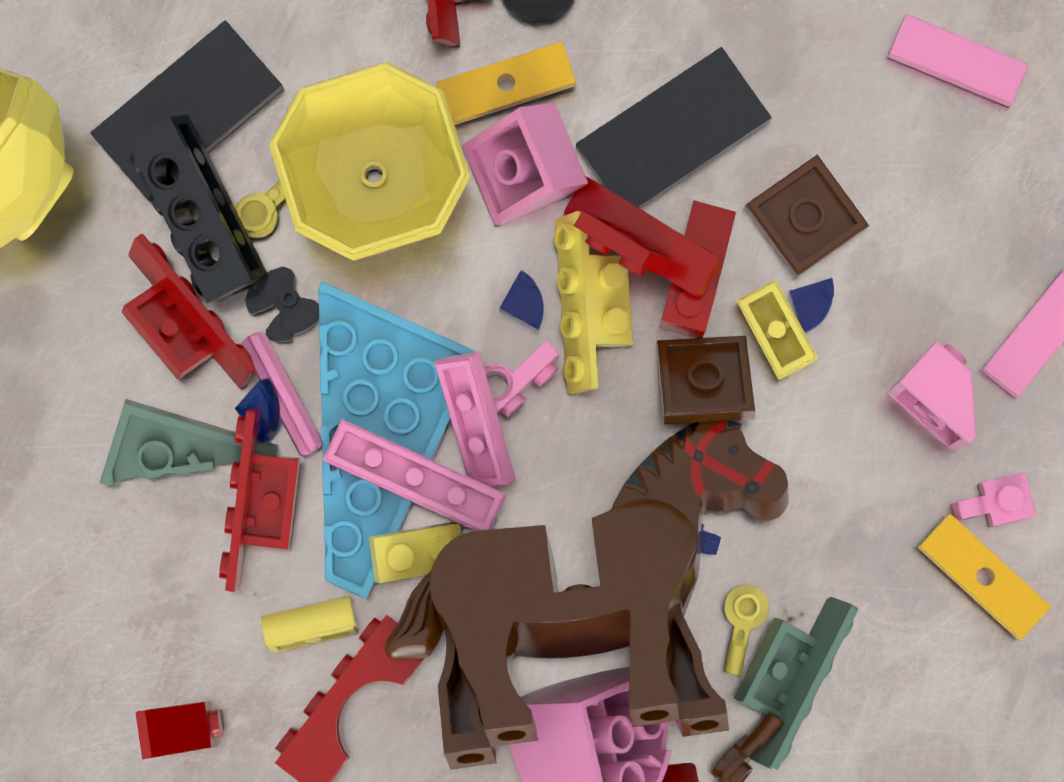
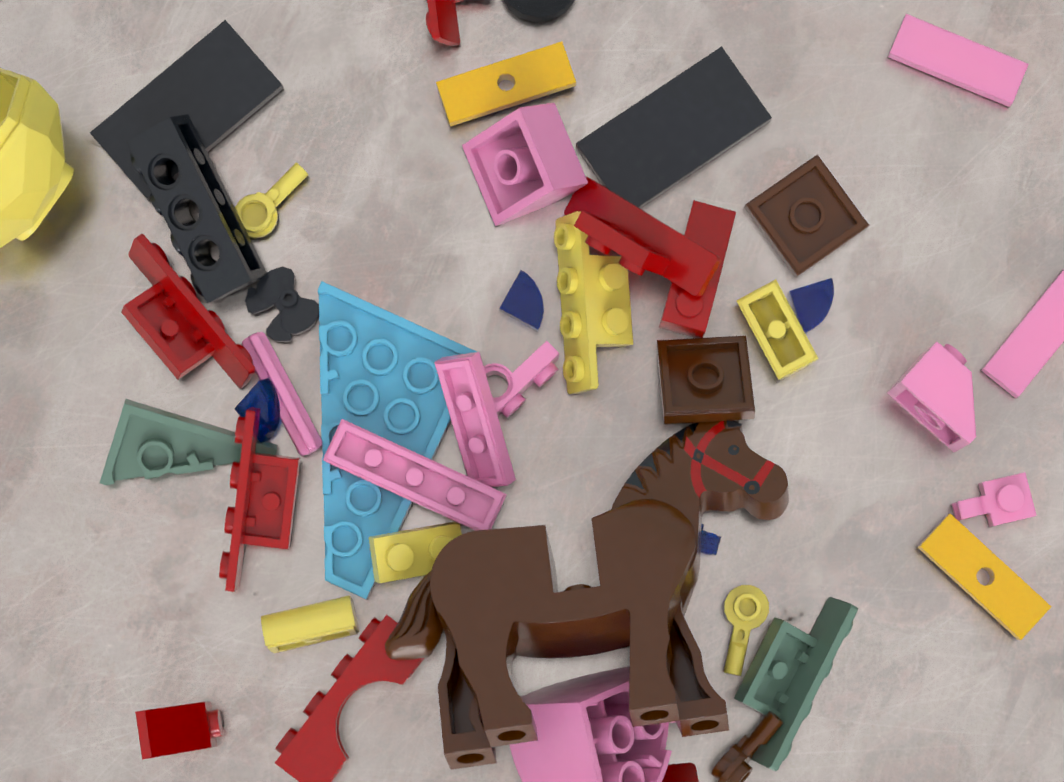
(363, 124): light yellow rock -> none

